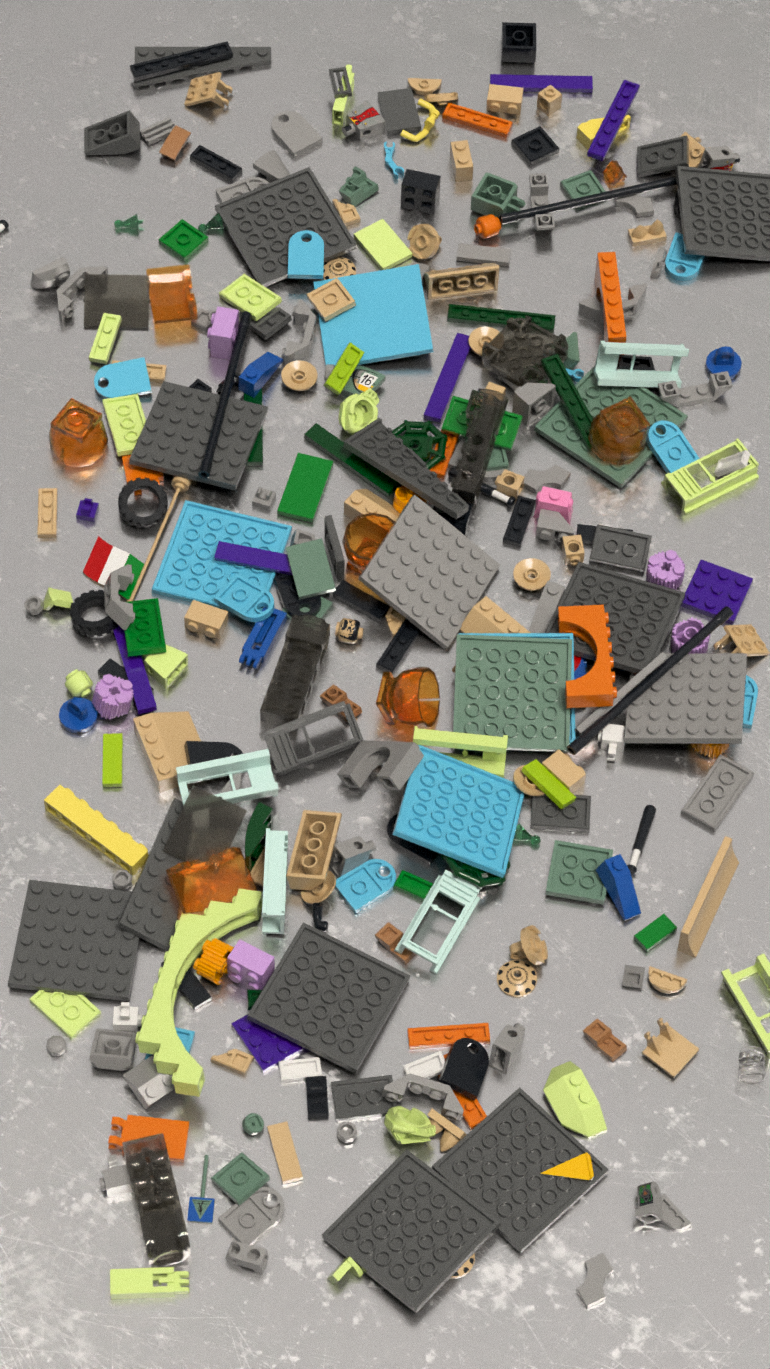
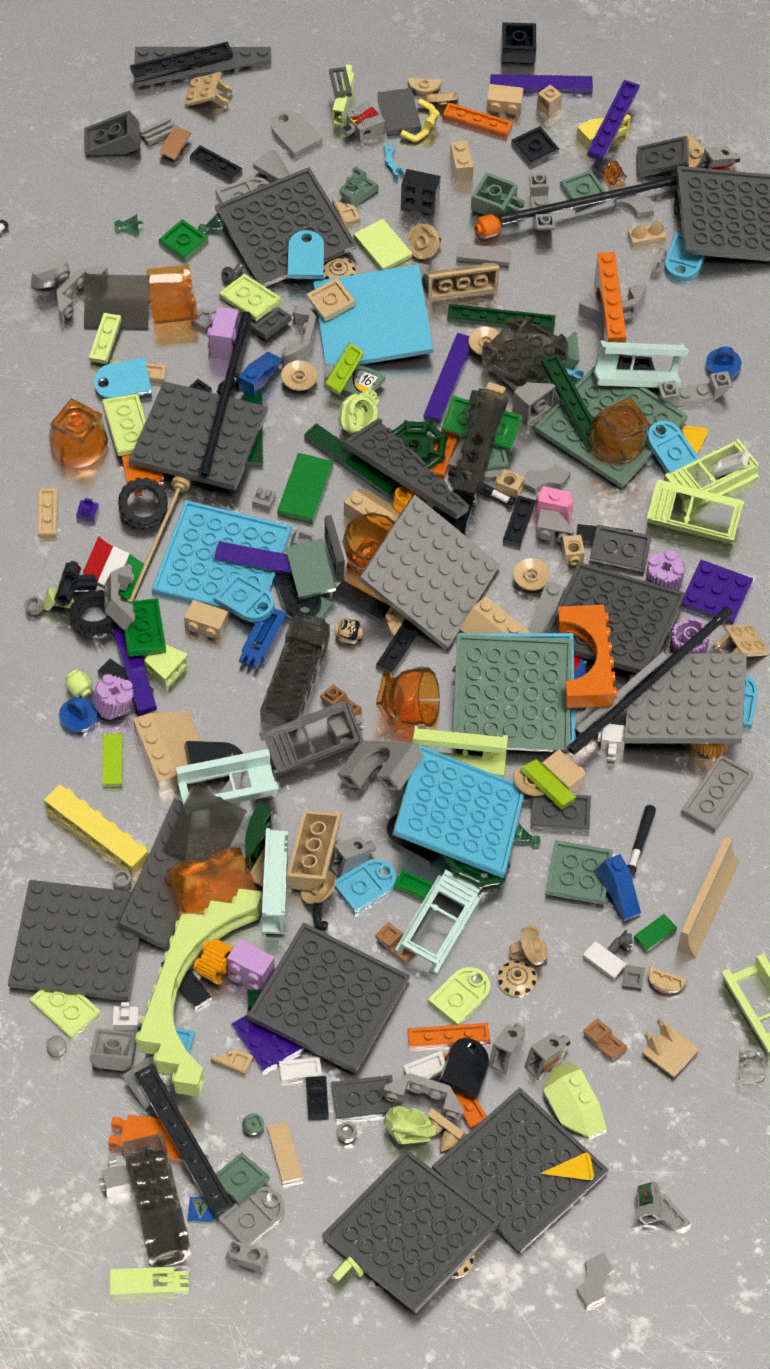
(72, 582): none -> black piece
(183, 1140): none -> black tile
(230, 275): none -> dark grey plate
(339, 727): none -> light grey brick
(460, 996): none -> yellowish green tile
(546, 1054): none -> light grey torso
(604, 960): none -> white tile
(624, 940): none -> dark grey plate
(663, 502): none -> yellowish green piece
(695, 436): none -> yellow sticker

